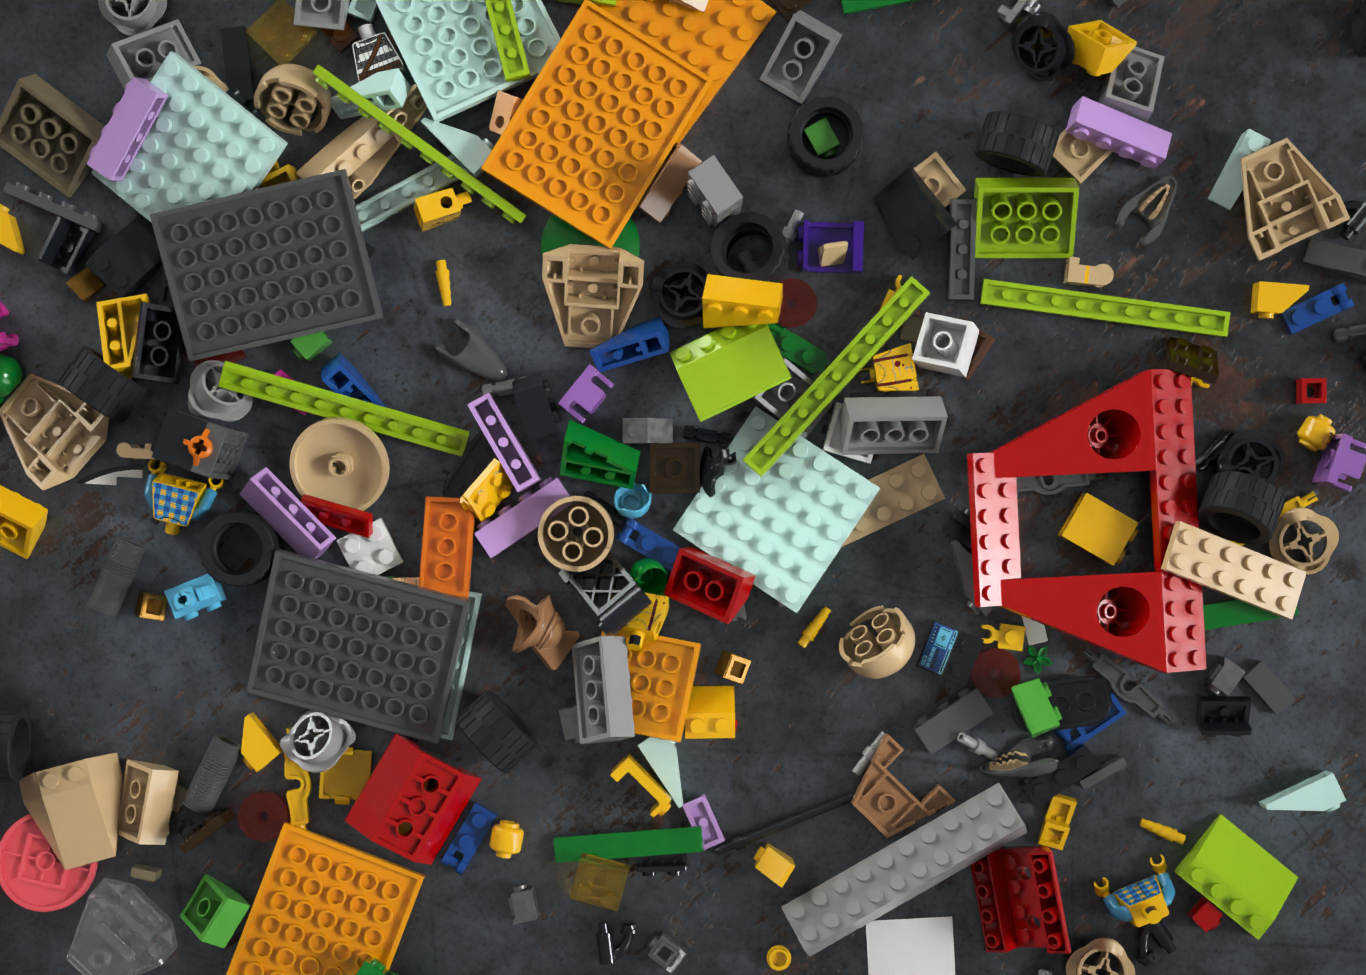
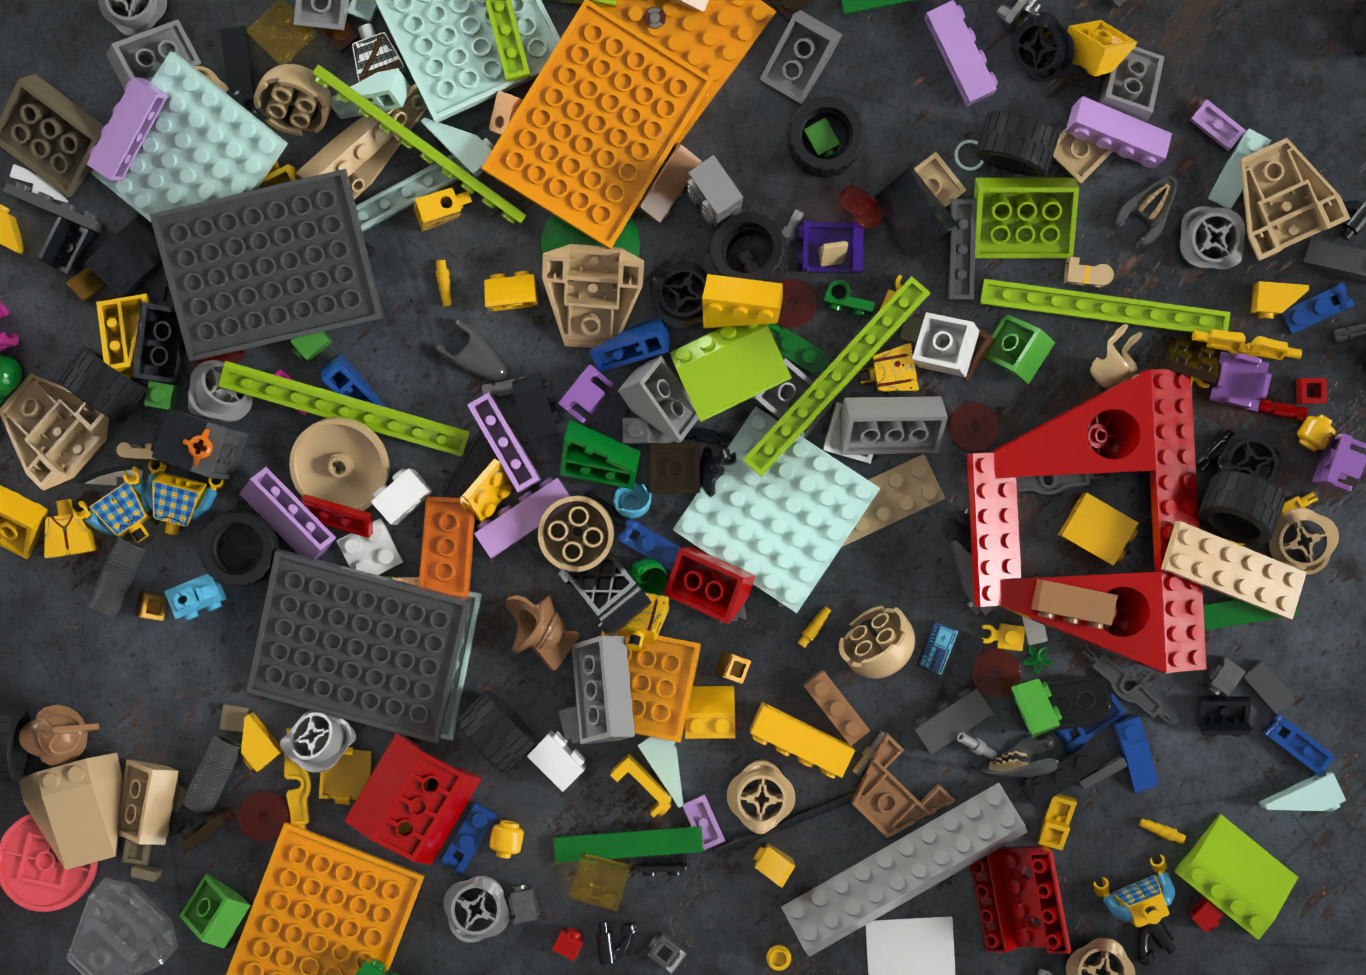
(39, 183): none -> white sticker
(56, 735): none -> medium nougat helmet
(67, 534): none -> yellow torso
(120, 510): none -> torso
(135, 853): none -> dark tan tile
(162, 395): none -> bright green brick
(233, 717): none -> dark tan tile
(401, 496): none -> white brick
(453, 897): none -> light grey piece
(511, 292): none -> yellow slope
(558, 760): none -> white brick
(568, 943): none -> red plate
(654, 17): none -> clear smoke sticker
(659, 398): none -> light grey slope
(760, 821): none -> tan piece
(802, 740): none -> yellow brick
(836, 707): none -> medium nougat brick
(858, 306): none -> green plate
(862, 205): none -> clear red plate
(957, 160): none -> light aqua piece
(960, 52): none -> lavender brick
(962, 433): none -> clear red plate
(1019, 348): none -> bright green slope
(1073, 603): none -> medium nougat brick
(1114, 367): none -> tan hair
(1136, 752): none -> blue slope
(1217, 125): none -> lavender plate
(1229, 254): none -> light grey piece
(1235, 344): none -> yellow piece
(1241, 381): none -> medium lavender panel
(1283, 409): none -> red axle
(1299, 745): none -> blue plate

